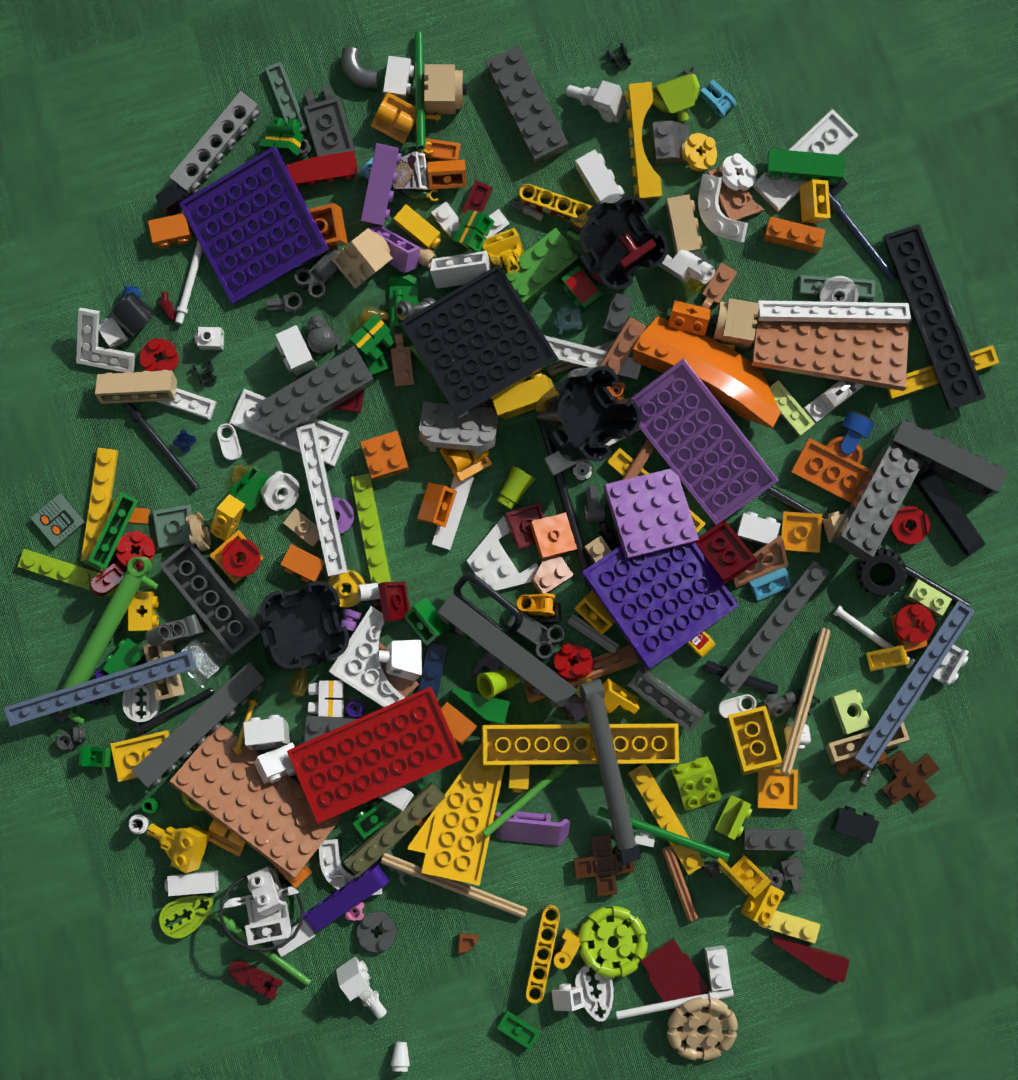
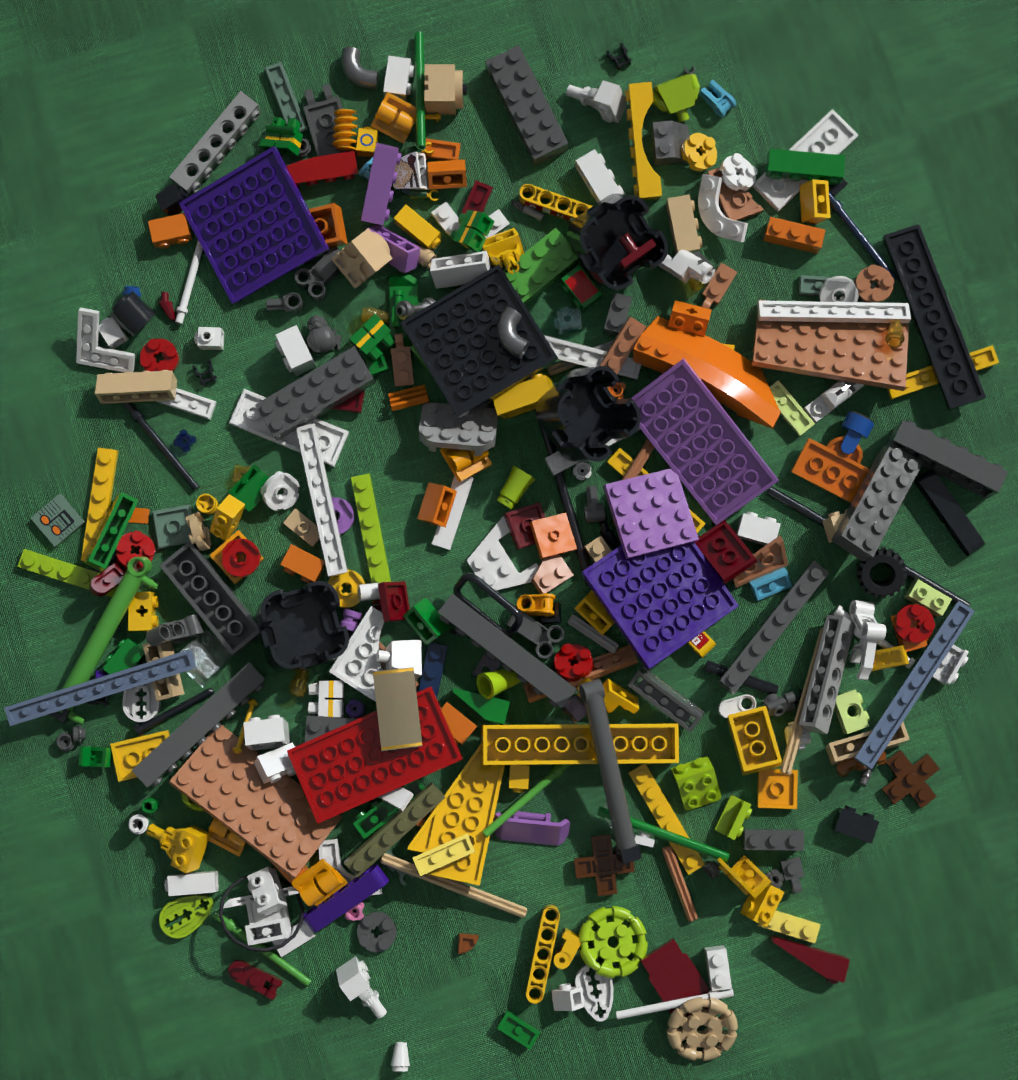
(207, 504): none -> yellow wheel
(230, 446): white piece -> none
(319, 883): none -> light orange plate
(344, 129): none -> light orange piece
(366, 141): none -> yellow brick
(384, 456): orange brick -> none
(397, 708): none -> dark tan slope
(408, 397): none -> orange tile
(443, 855): none -> light yellow plate
(507, 332): none -> flat silver cylinder
(735, 322): tan piece -> none
(801, 531): light orange plate -> none
(827, 674): none -> light grey brick
(869, 633): none -> white piece
(883, 279): none -> nougat plate
(895, 334): none -> clear yellow cone
(917, 518): red plate -> none

